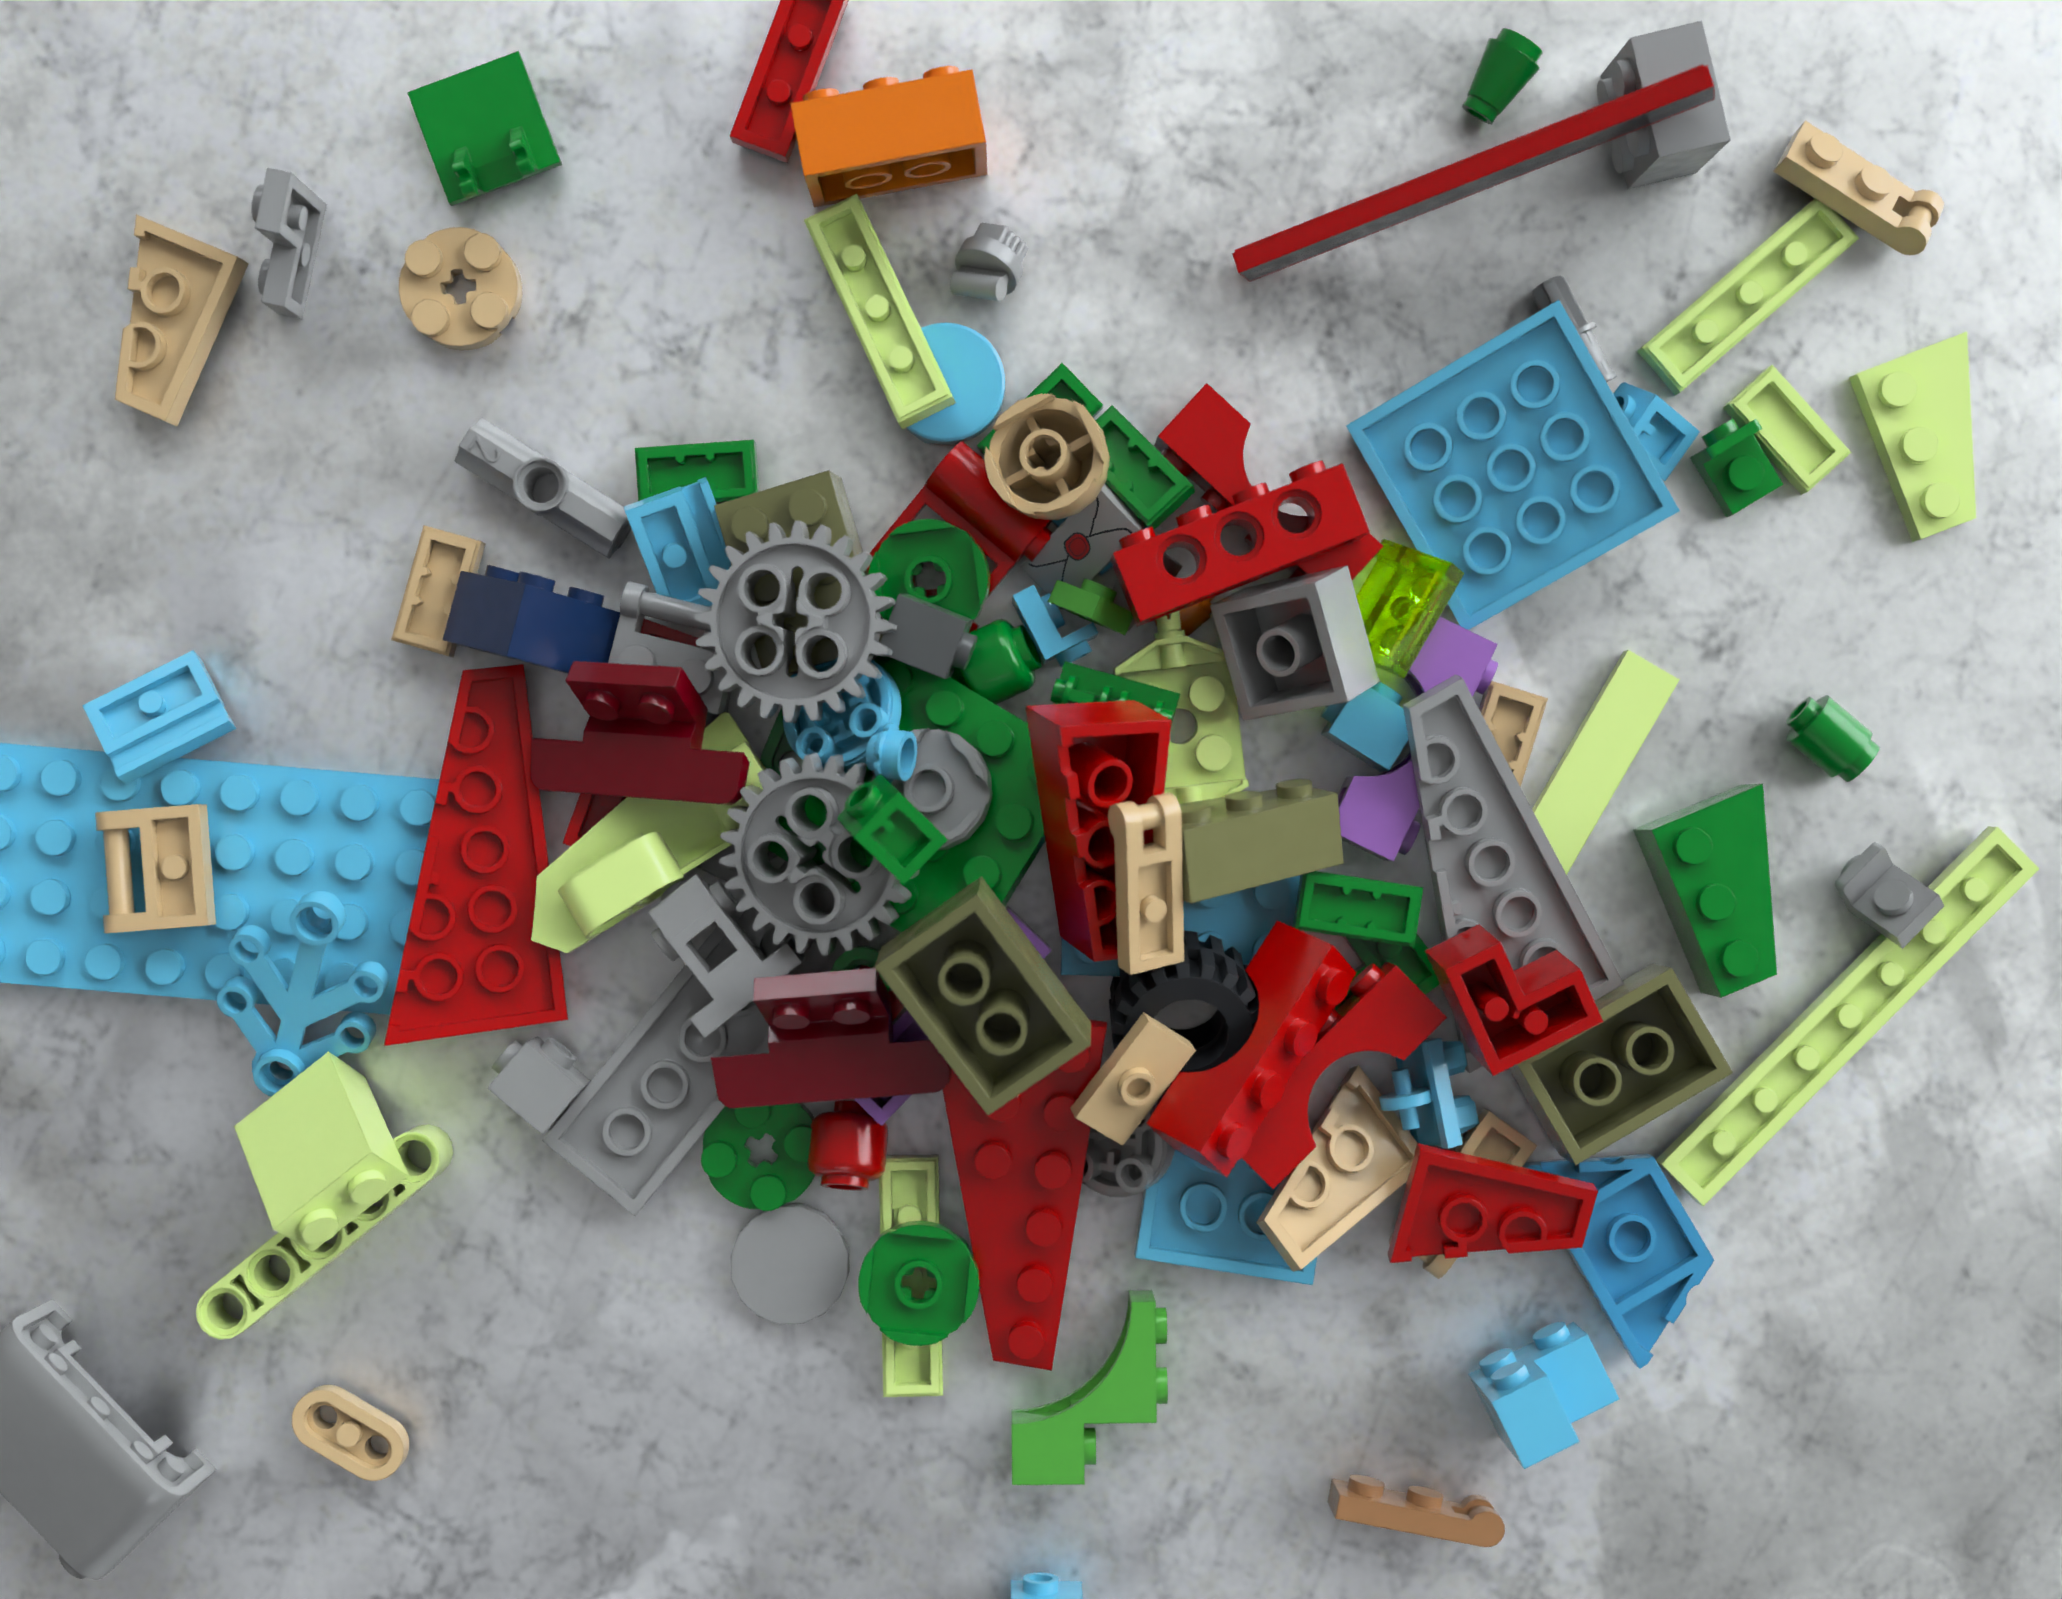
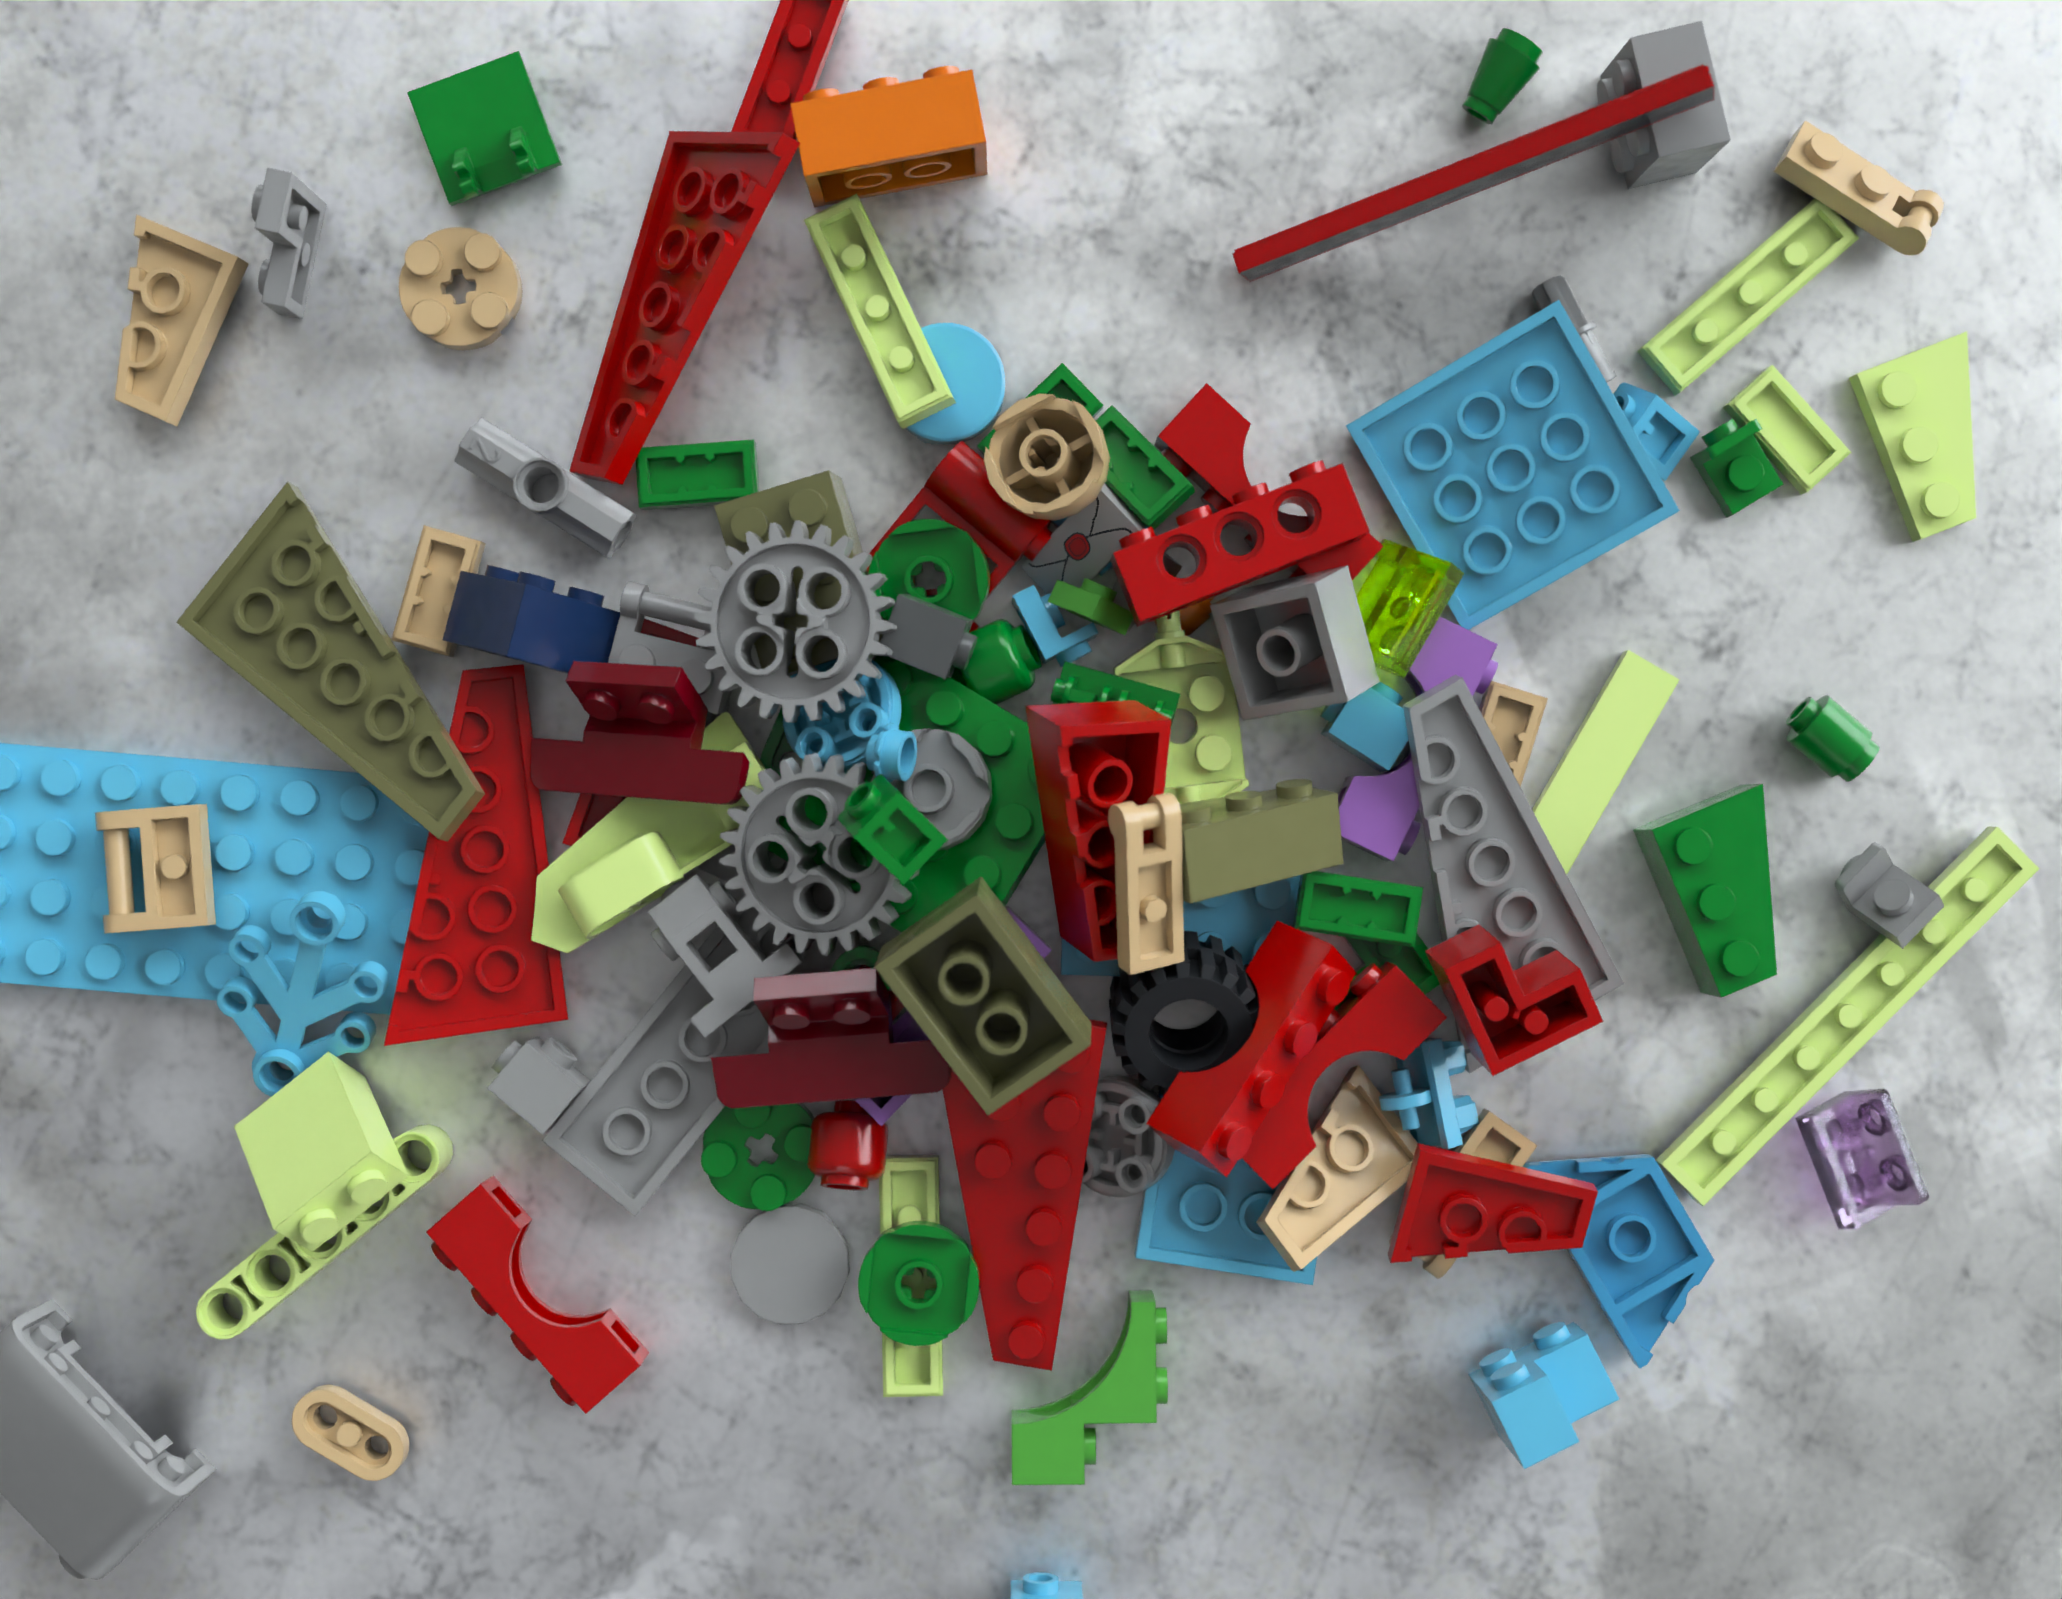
(159, 717): medium azure plate -> none
(314, 647): none -> olive wing
(581, 1352): none -> red arch
(680, 540): medium azure plate -> none
(690, 241): none -> red wing
(989, 263): light grey piece -> none
(1132, 1079): tan plate -> none
(1416, 1512): medium nougat plate -> none
(1624, 1070): olive brick -> none
(1861, 1156): none -> clear purple bracket

